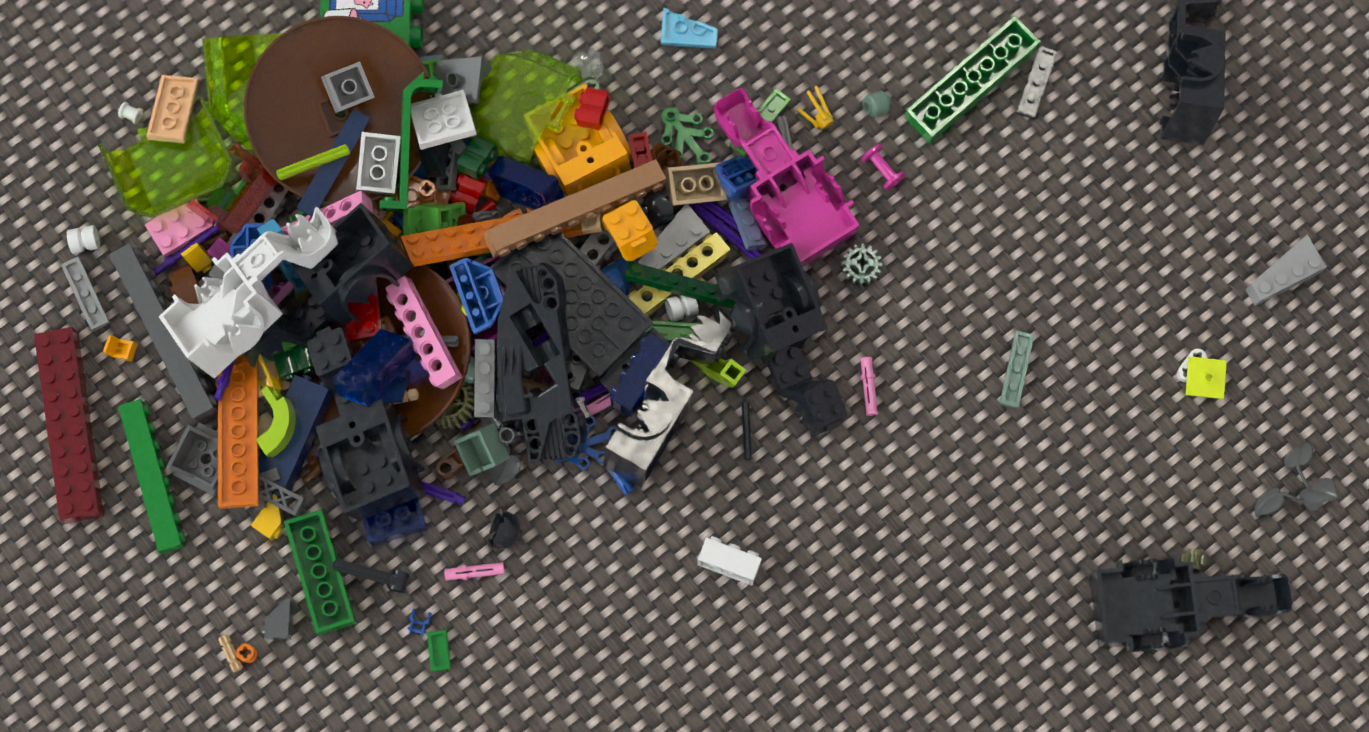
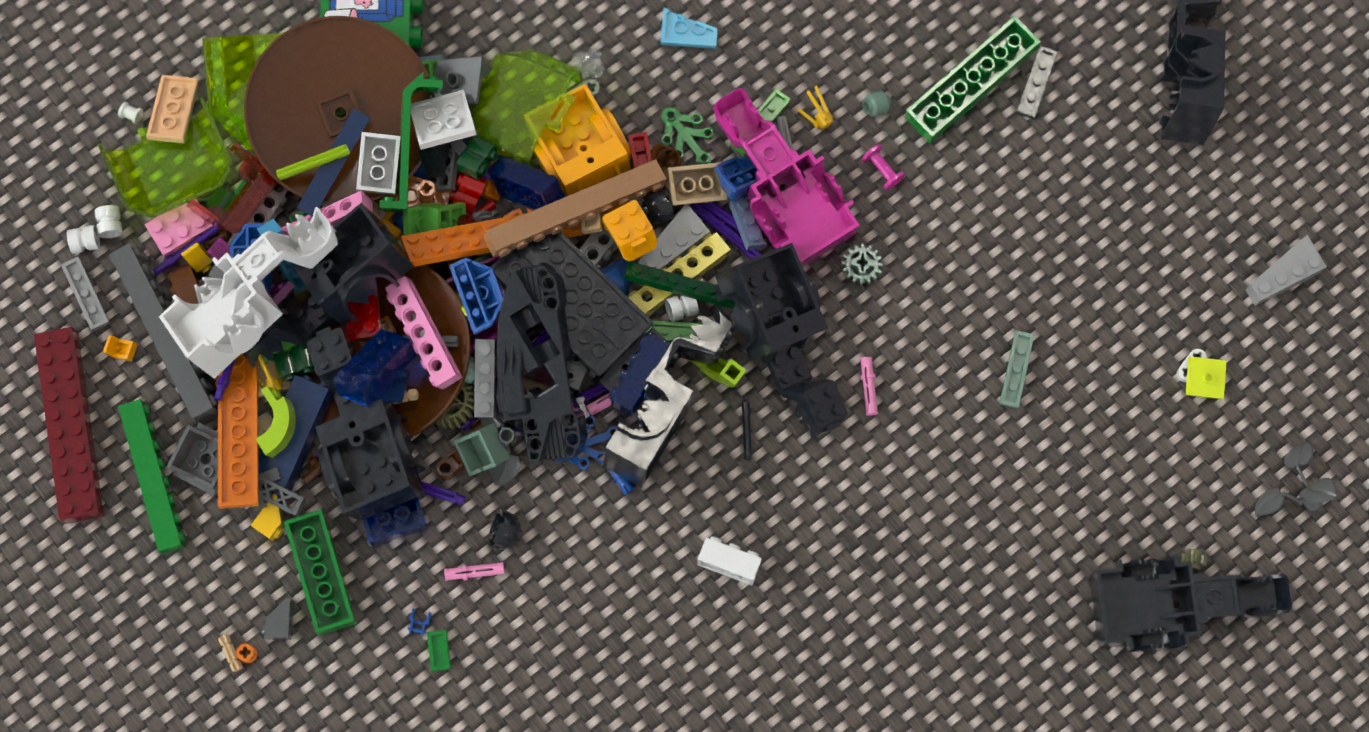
(108, 221): none -> white wheel
(347, 87): light grey brick -> none
(395, 580): black axle -> none
(592, 108): red brick -> none

